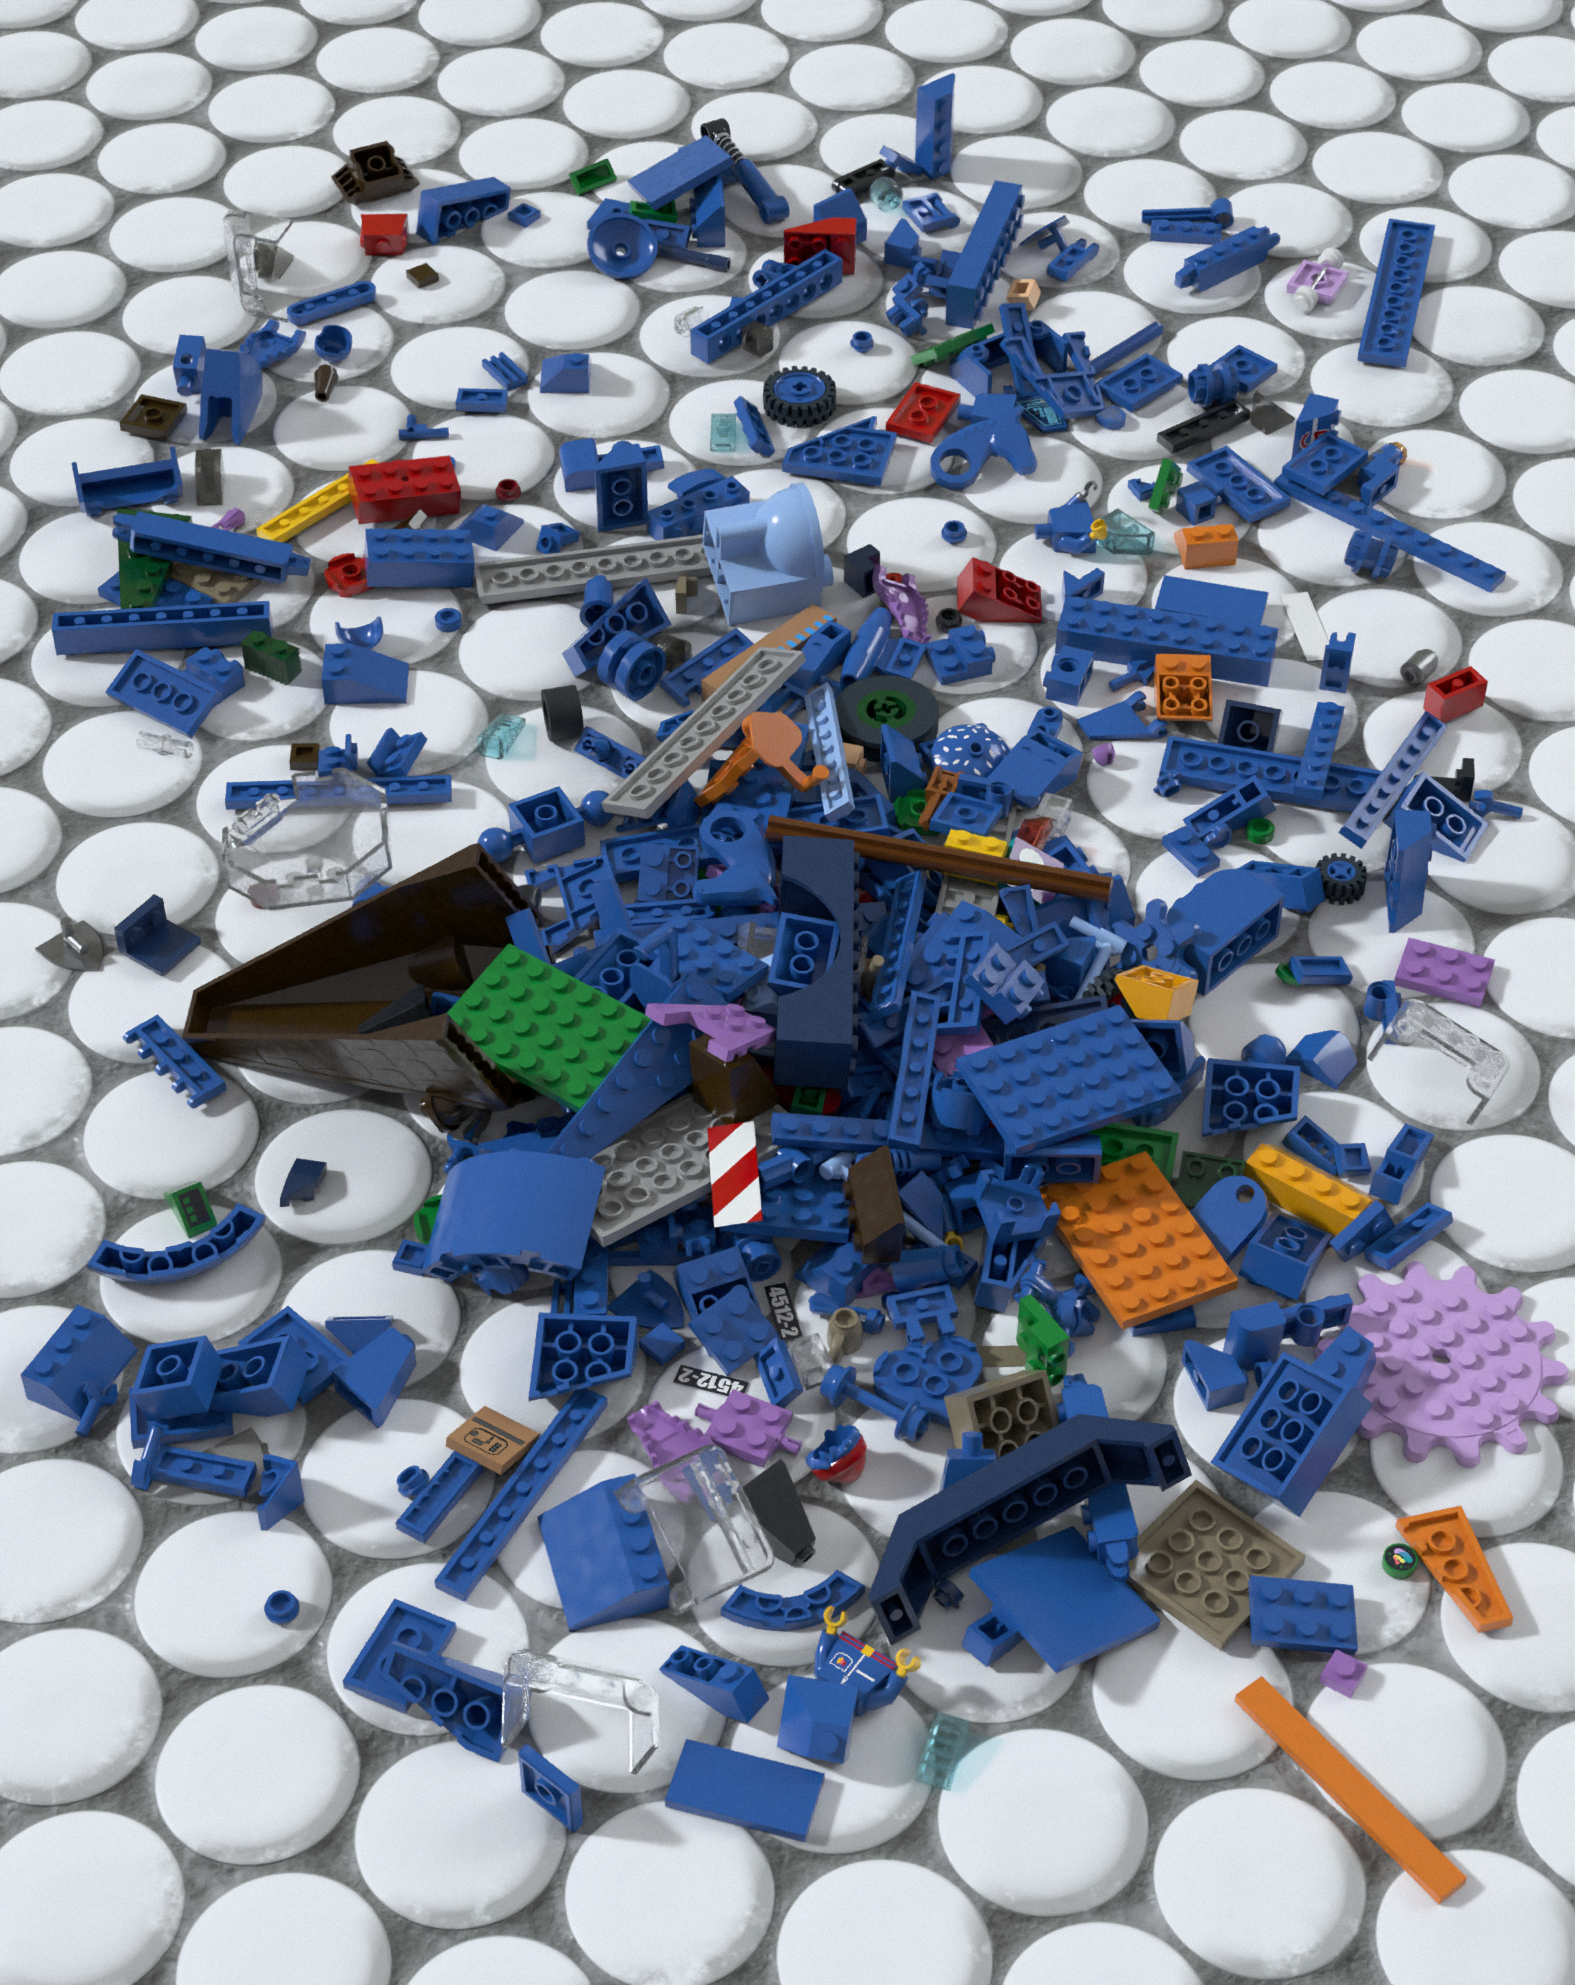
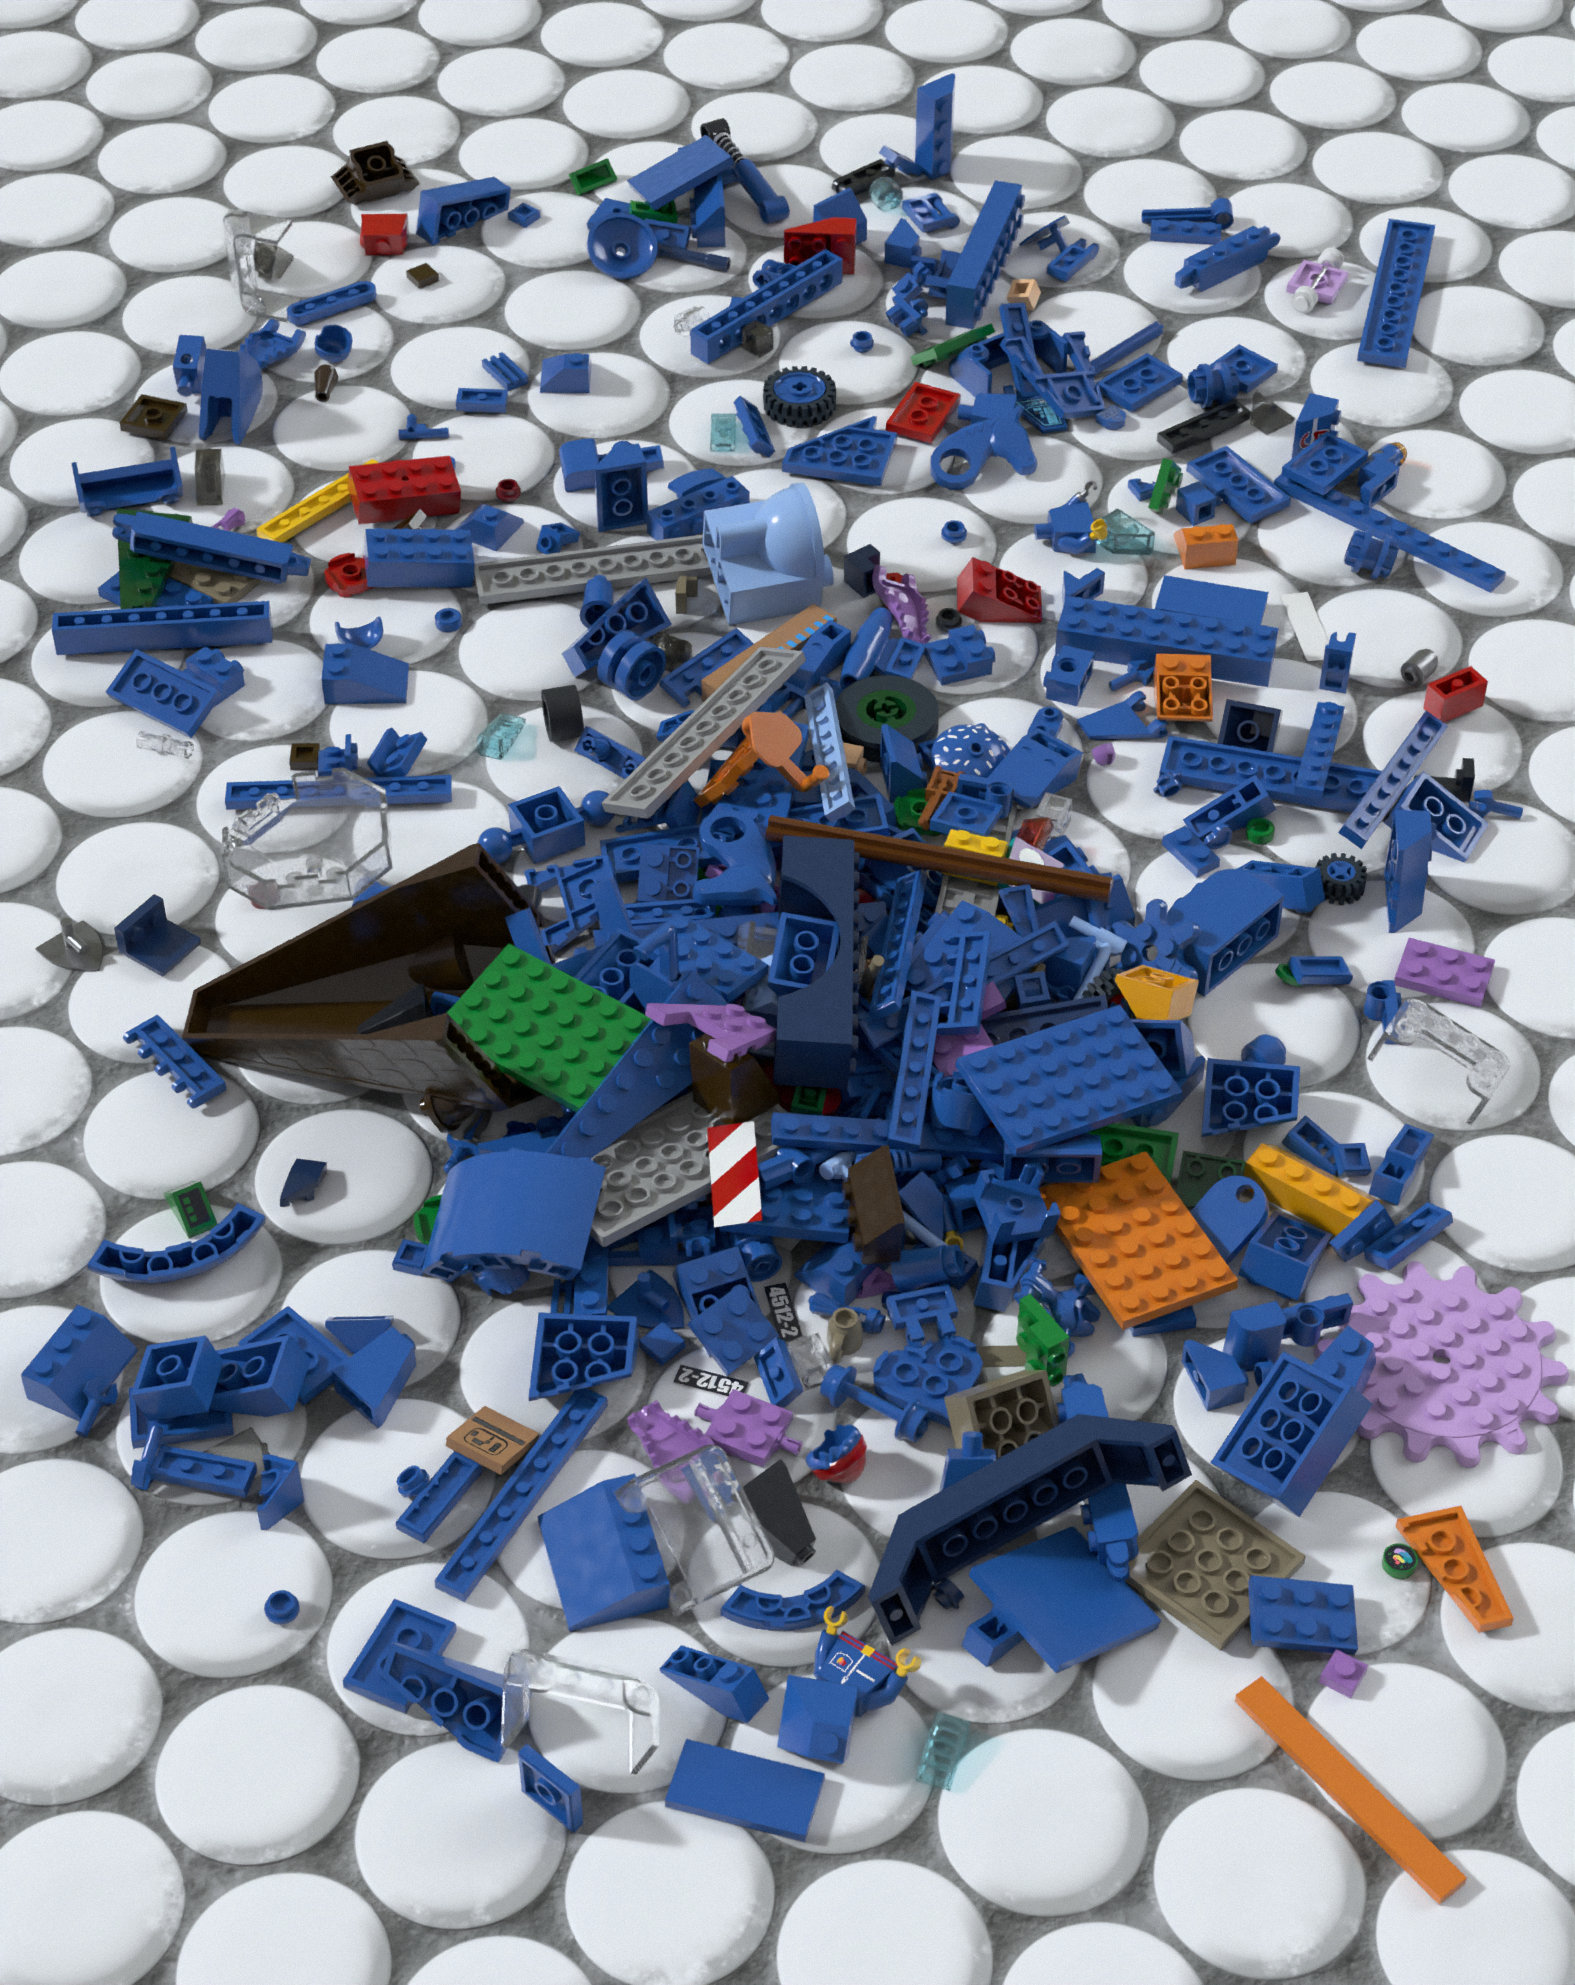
(271, 657): dark green brick -> none
(1005, 985): blue plate -> none
(1324, 1057): blue slope -> none

